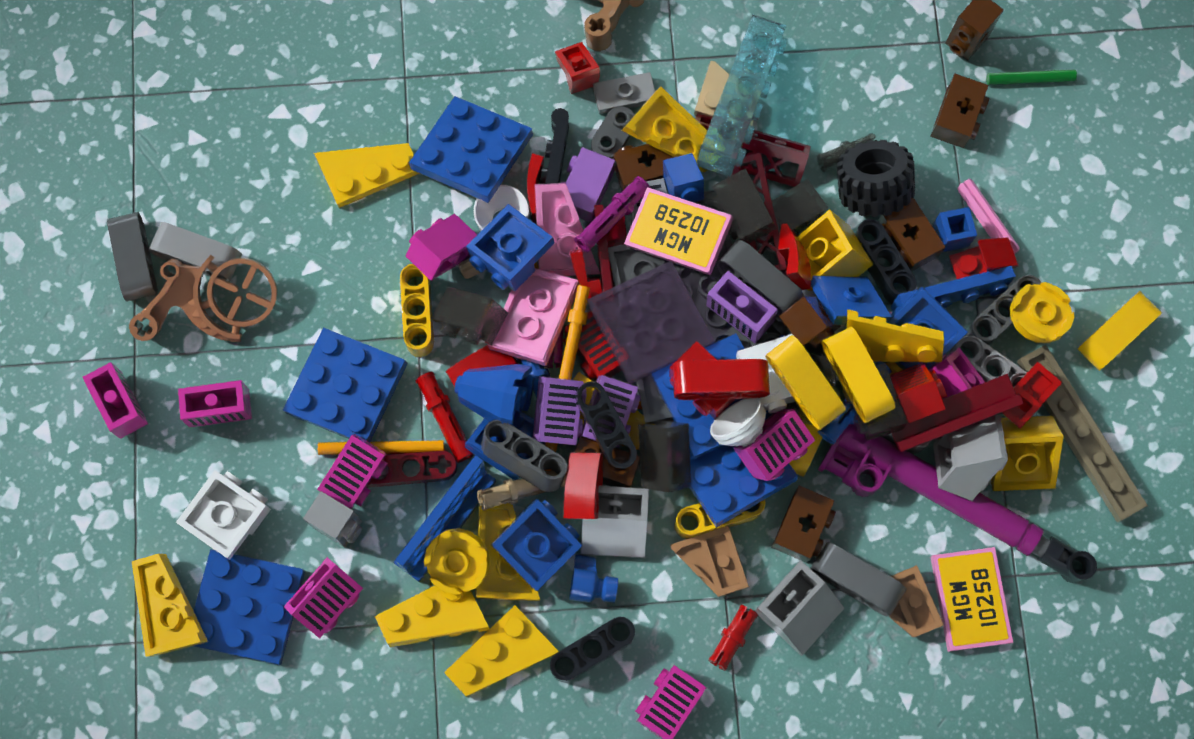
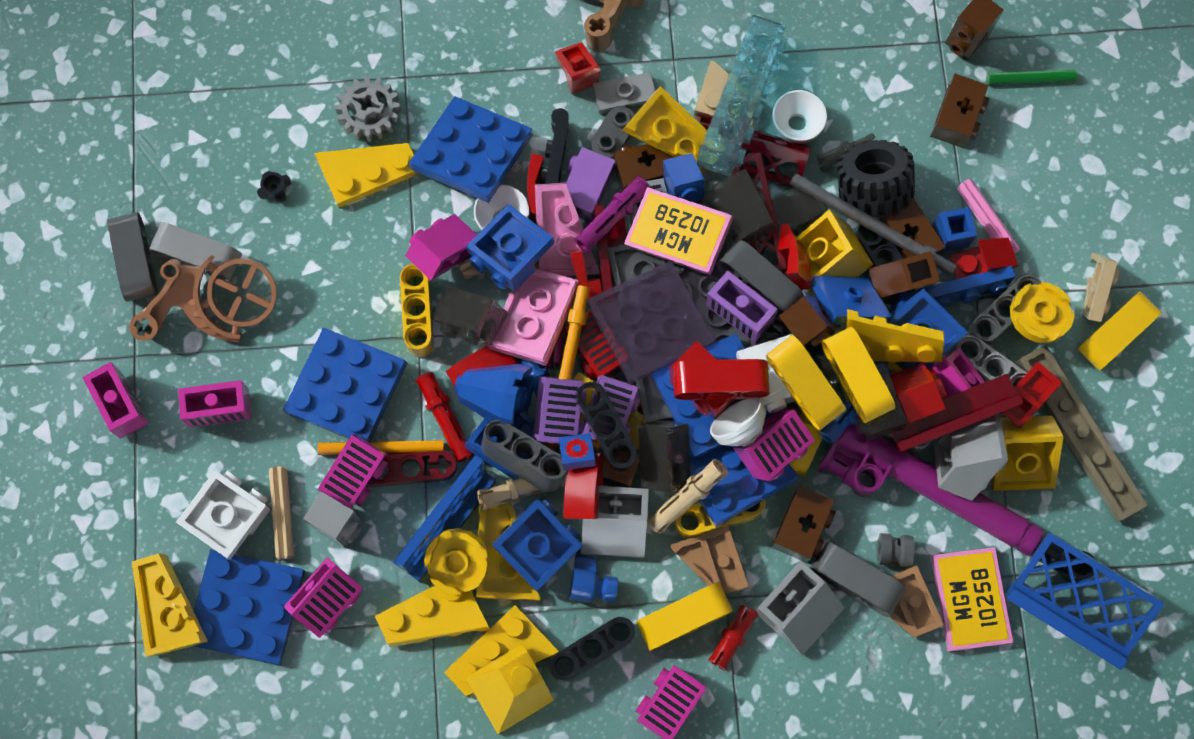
(268, 180): none -> black plate
(281, 513): none -> tan axle
(363, 97): none -> light grey gear
(510, 688): none -> yellow slope
(577, 451): none -> blue tile
(684, 616): none -> yellow beam
(697, 488): none -> tan pin
(802, 105): none -> white piece
(870, 222): none -> flat silver bar
(895, 550): none -> dark grey wheel
(904, 274): none -> reddish brown slope
(1070, 624): none -> blue fence
(1098, 287): none -> tan wing

